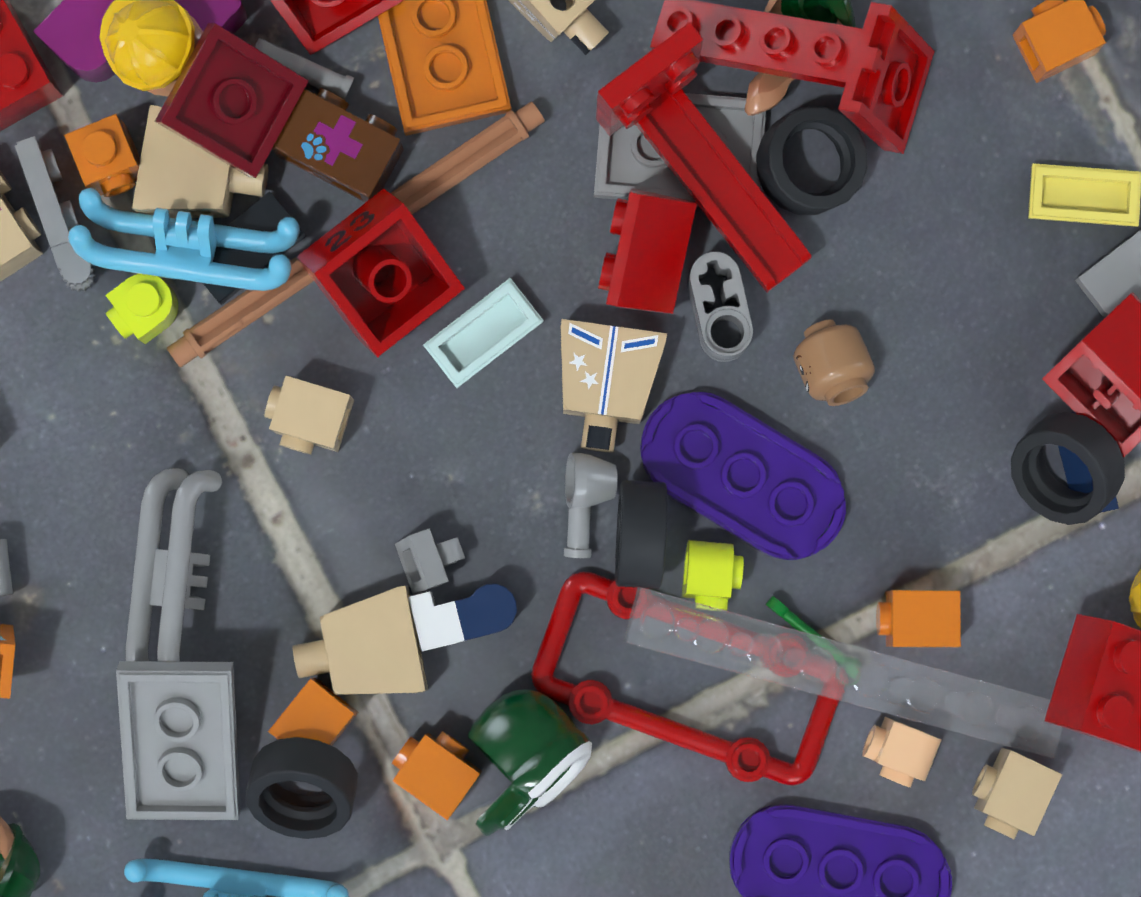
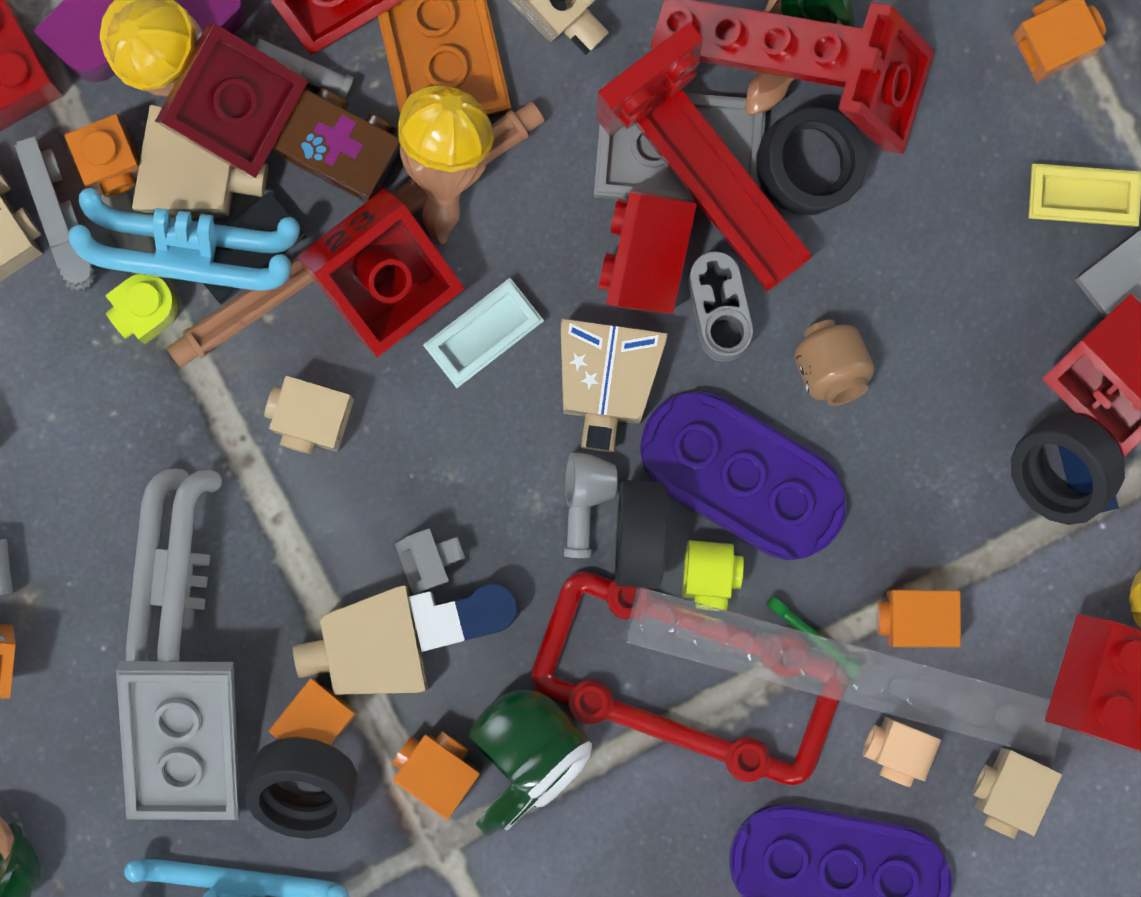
(443, 150): none -> yellow piece

